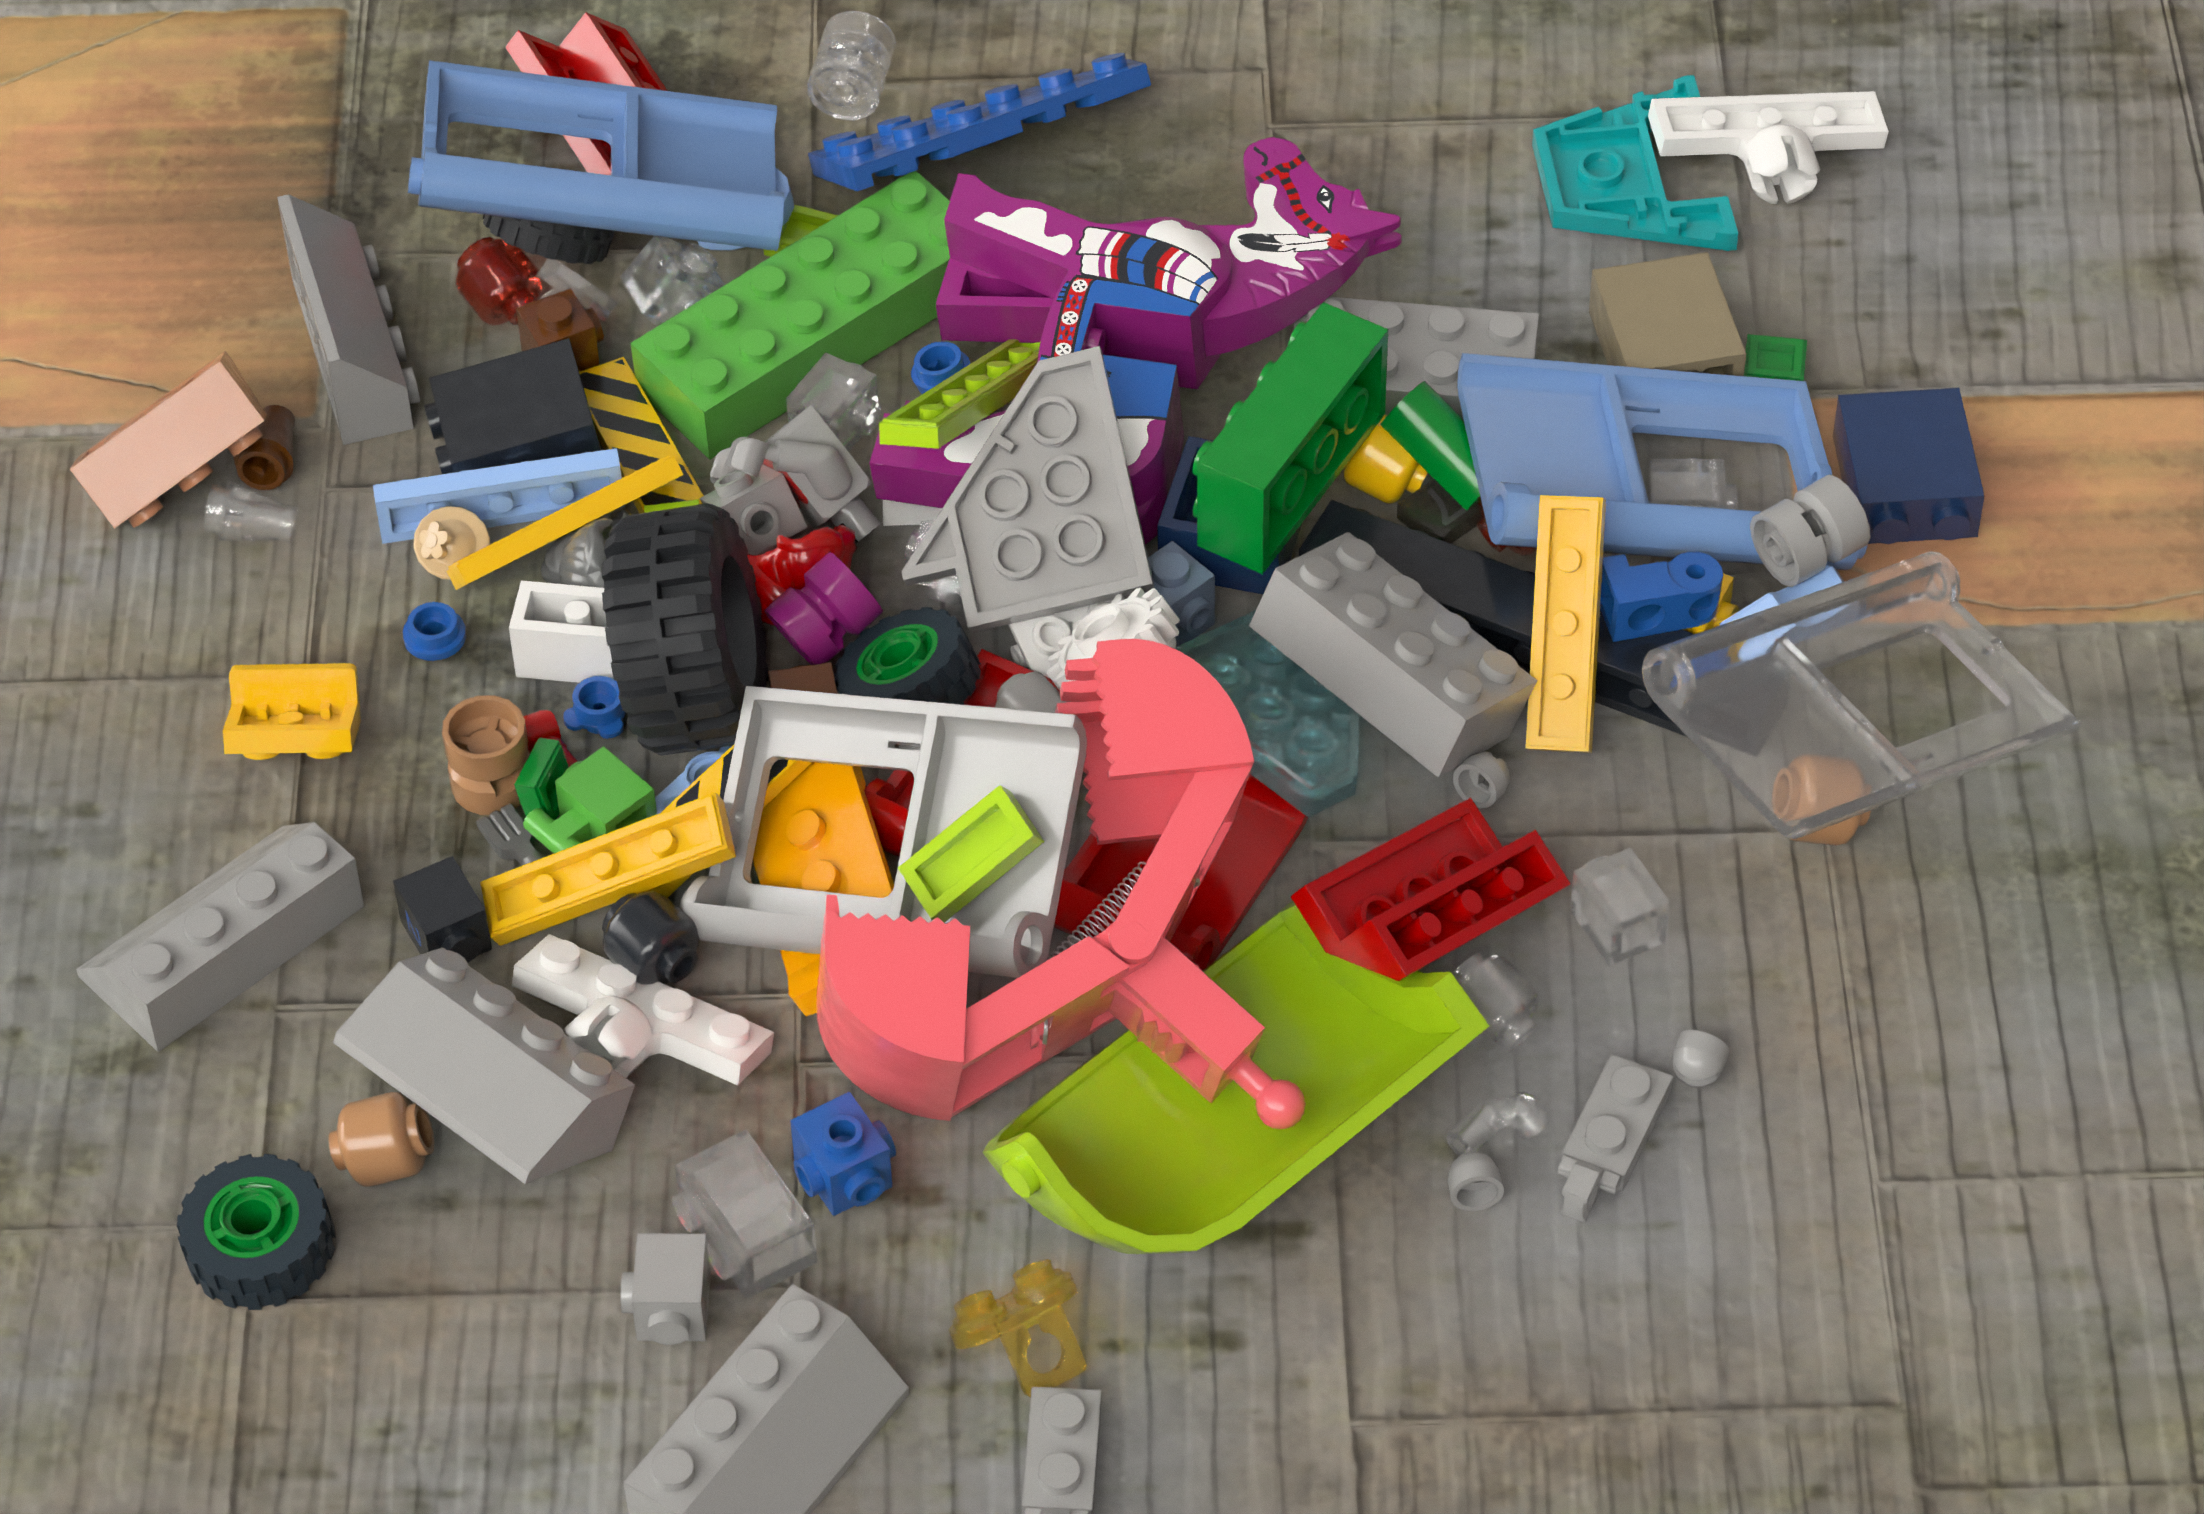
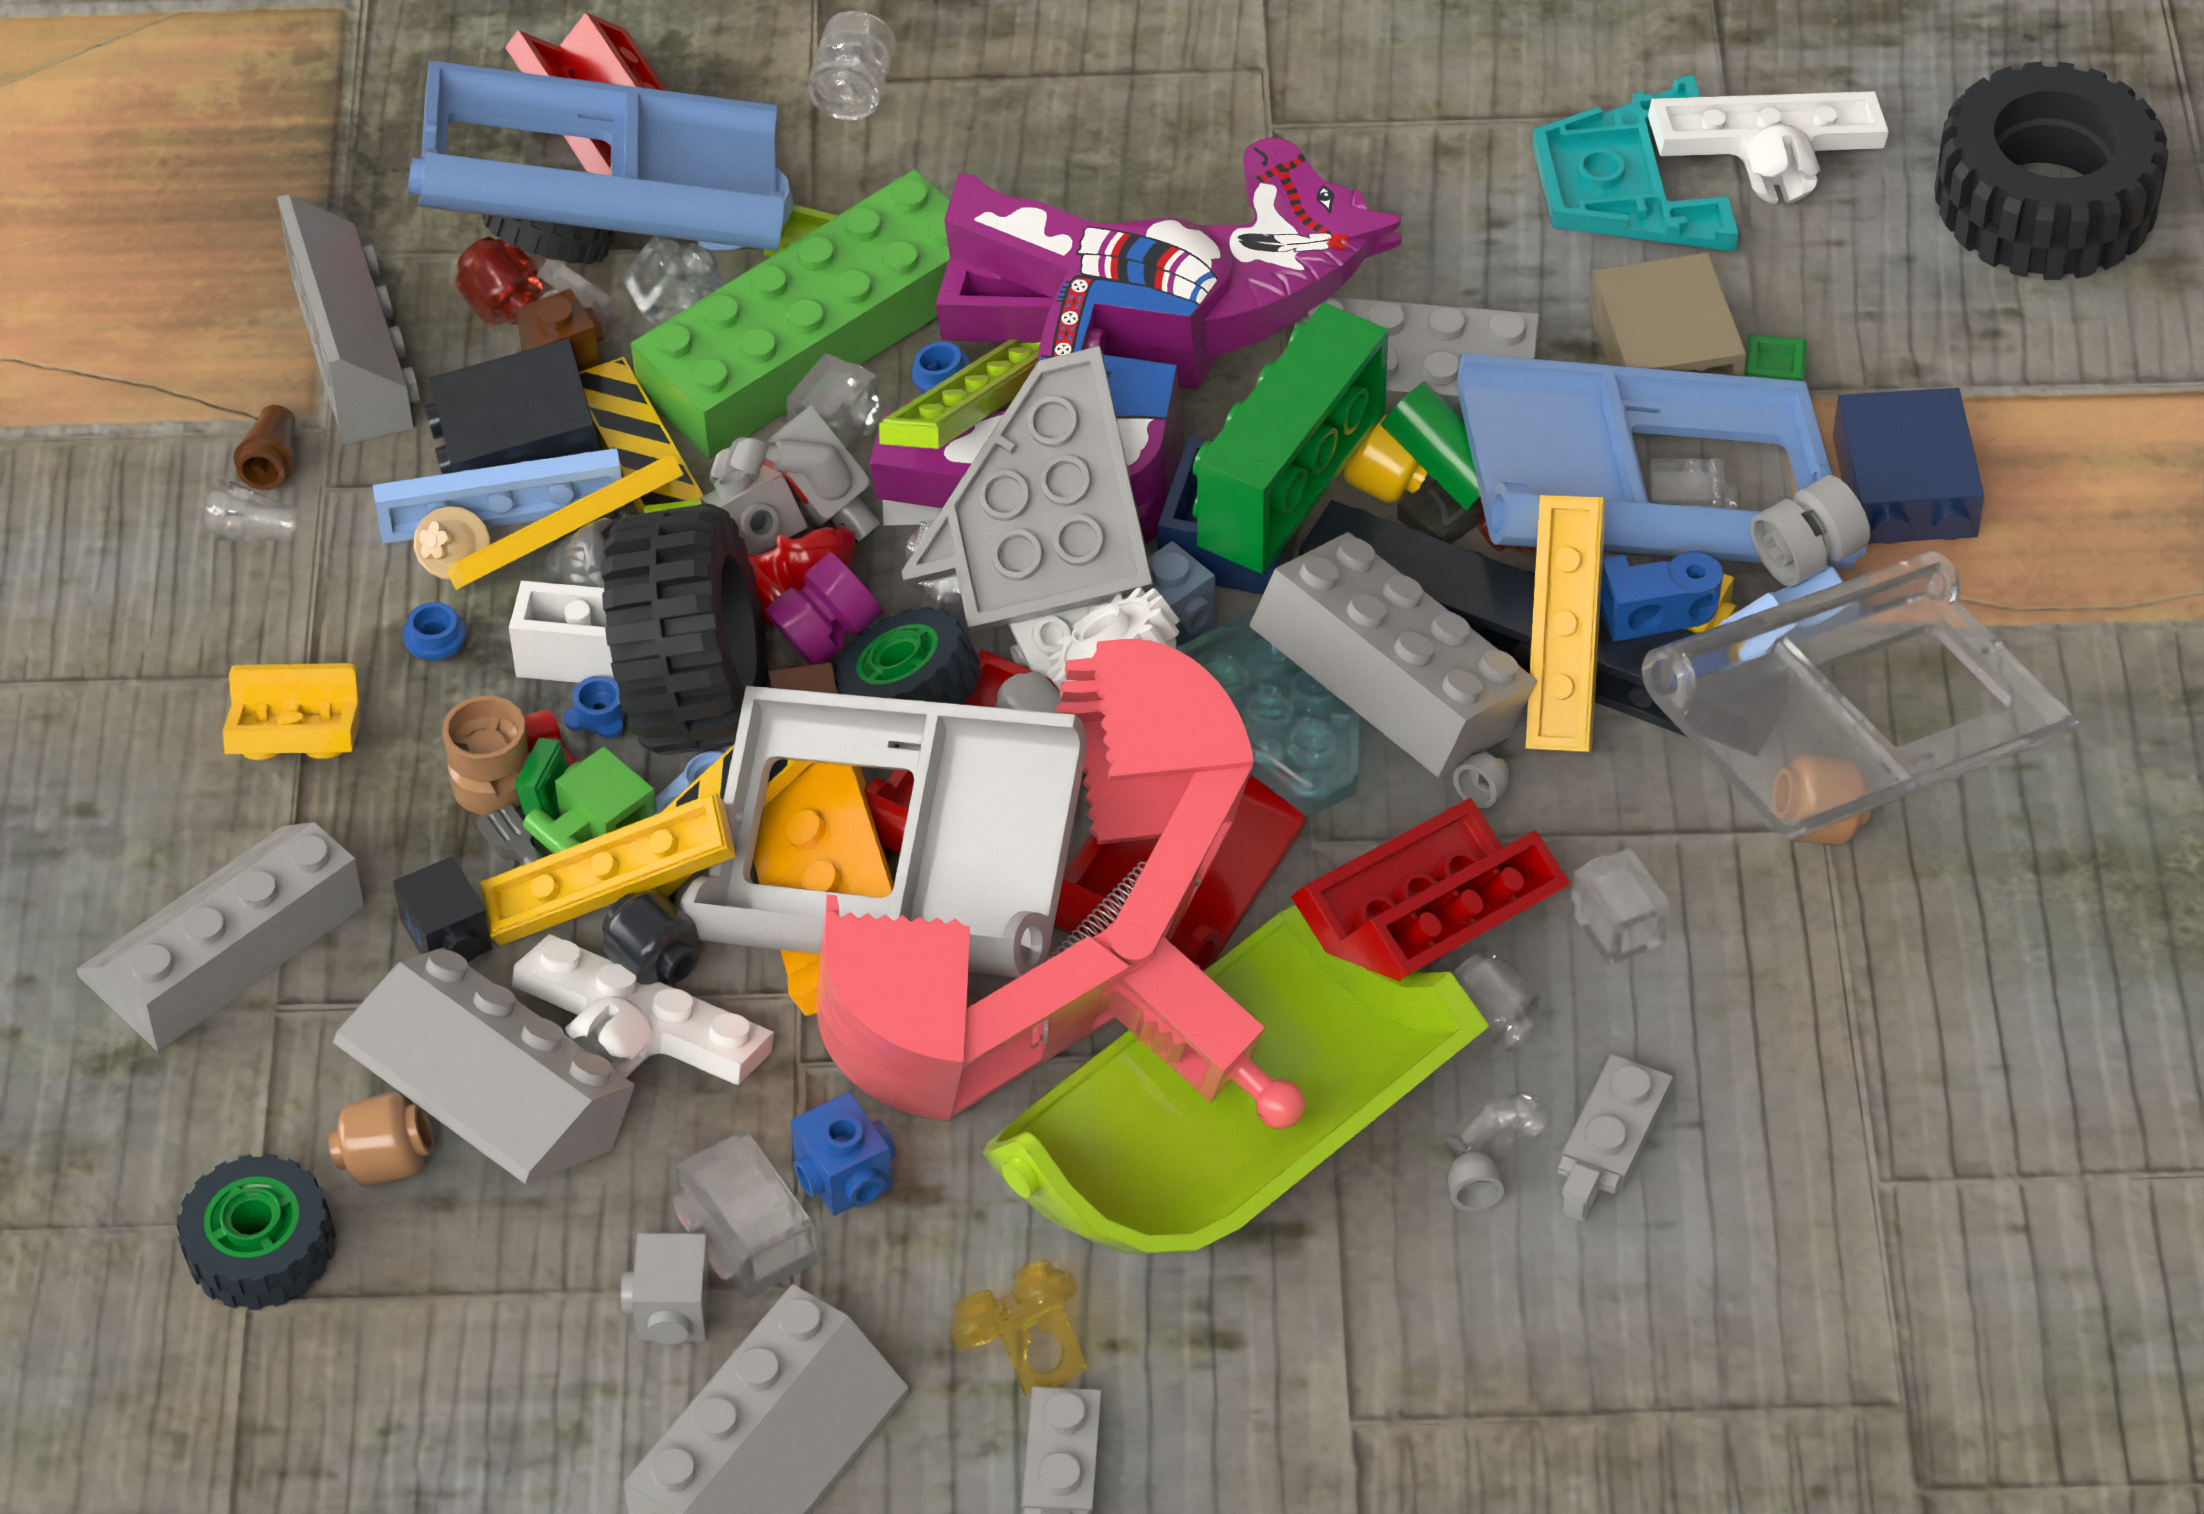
(171, 443): slope -> none
(963, 128): blue wing -> none
(971, 854): lime tile -> none
(1699, 1058): light grey hinge -> none
(2043, 220): none -> black tyre

